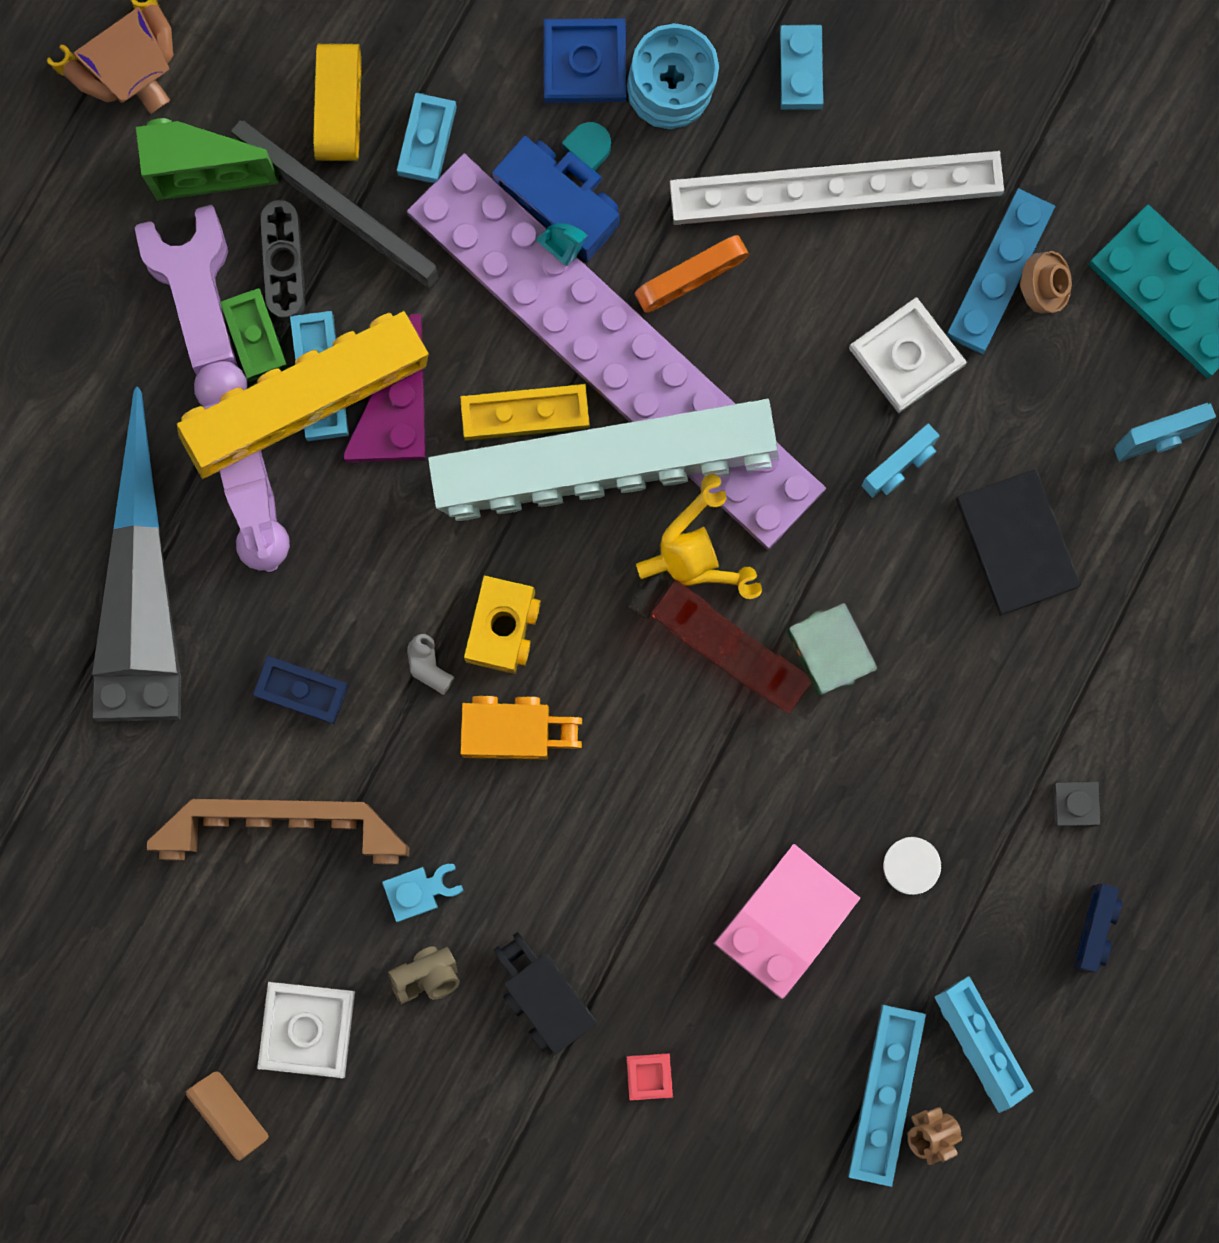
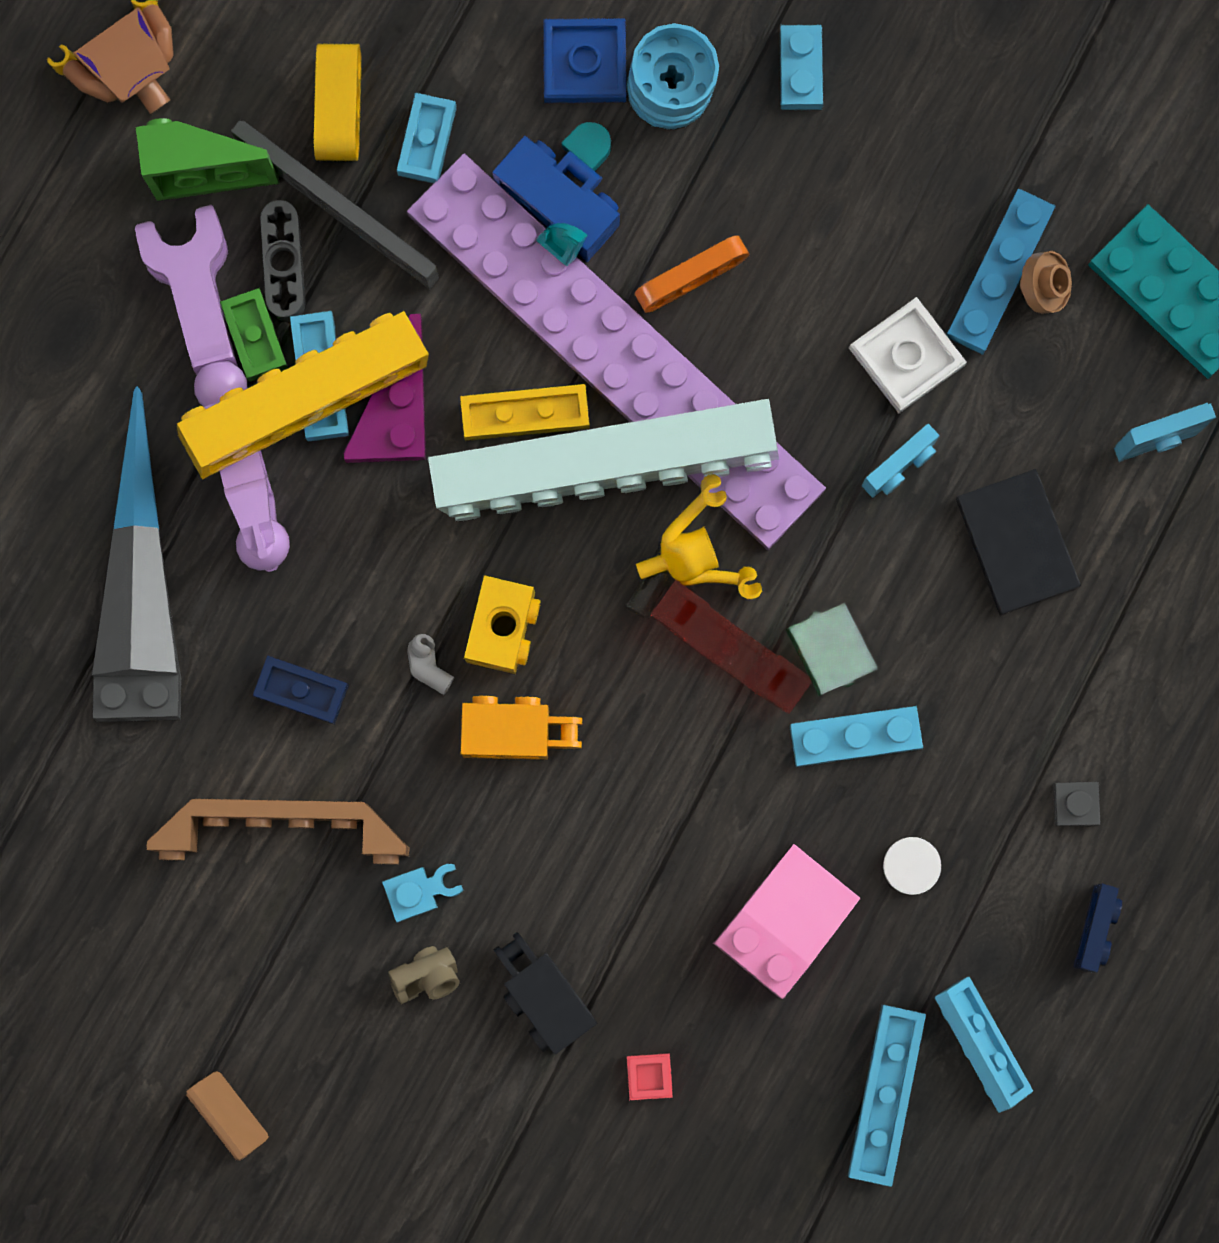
(306, 1029): white tile -> none
(836, 187): white plate -> none
(856, 736): none -> medium azure plate
(934, 1136): medium nougat gear -> none

